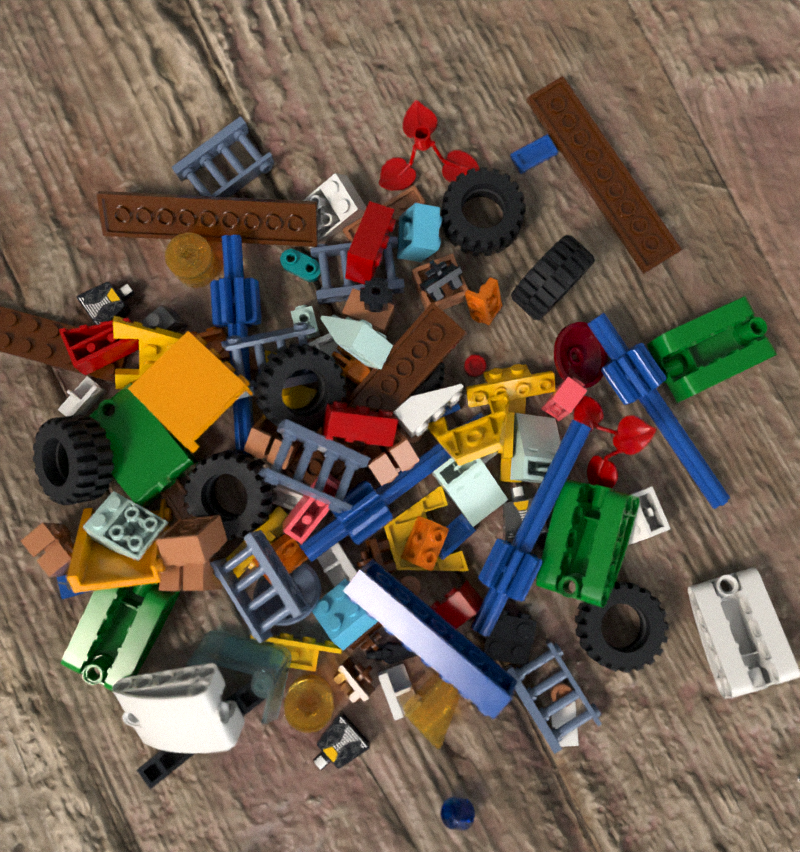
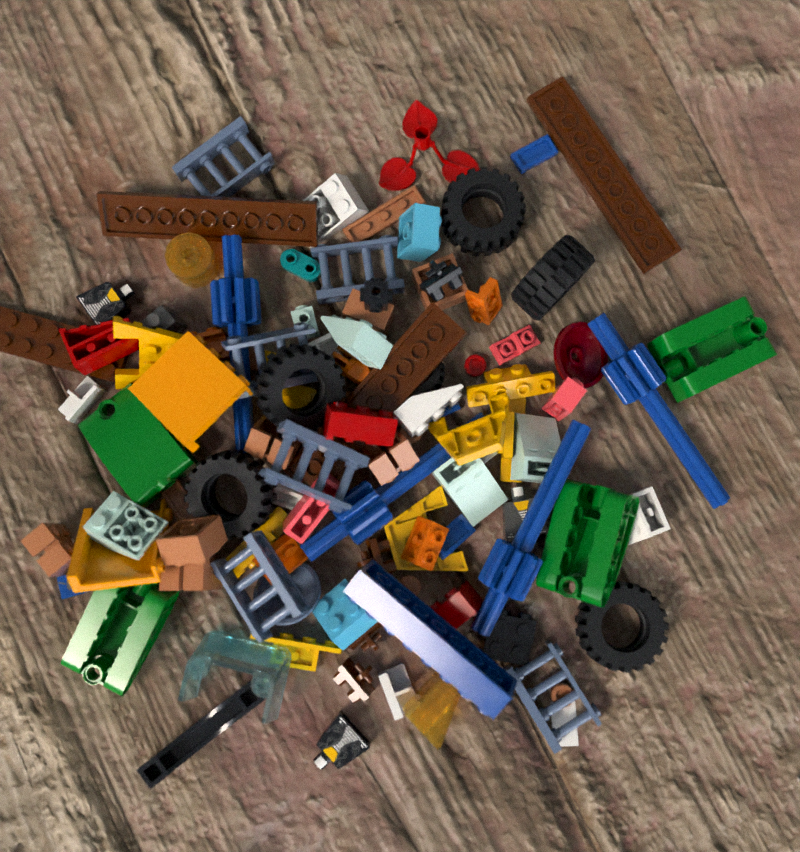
(73, 459): black tyre -> none
(180, 709): white panel -> none
(304, 716): clear yellow wheel -> none
(337, 565): white panel -> none
(369, 242): red wedge -> none
(390, 653): black piece -> none
(457, 813): clear blue head -> none
(514, 345): none -> coral slope
(630, 438): red plant -> none
(741, 634): white panel -> none

